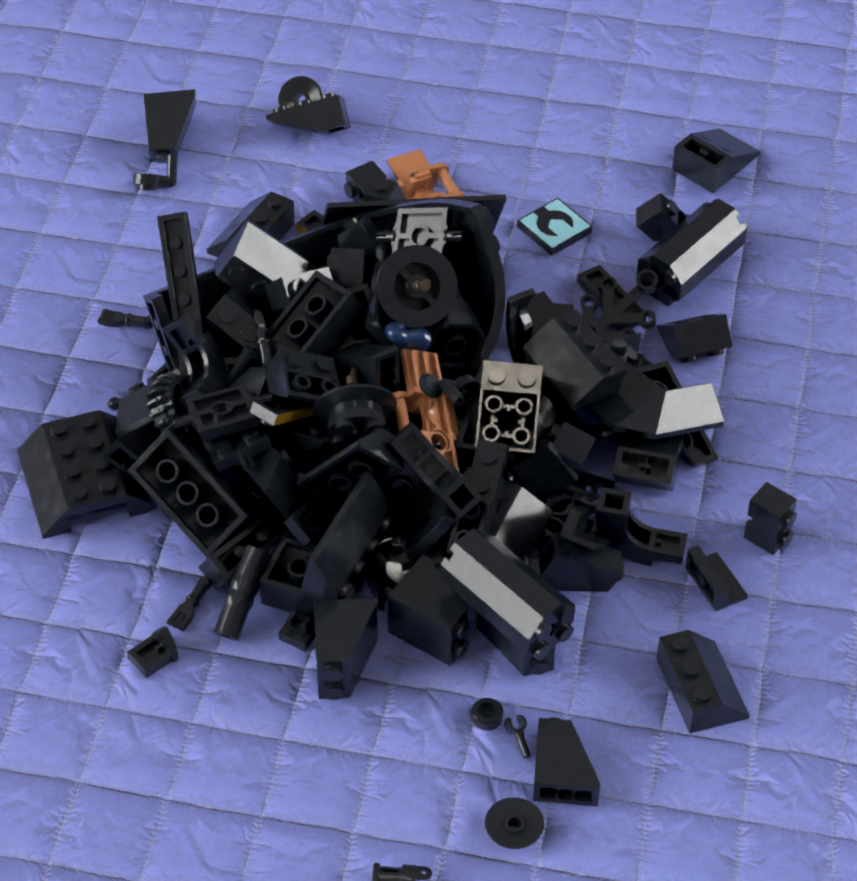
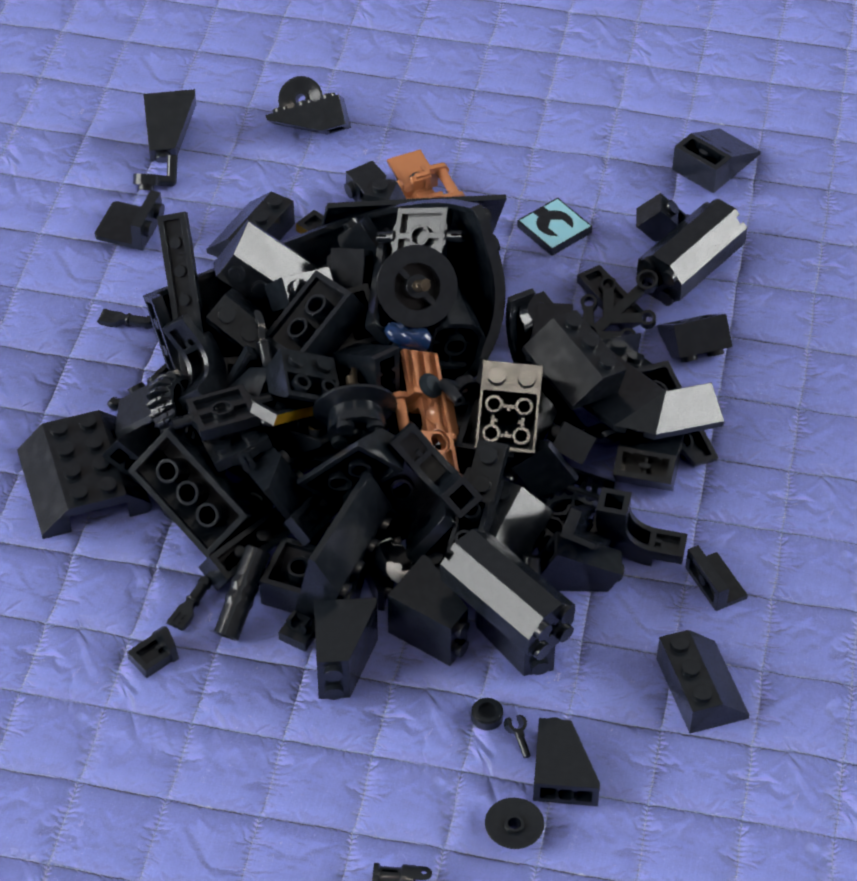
(131, 224): none -> black bracket
(771, 517): black brick -> none

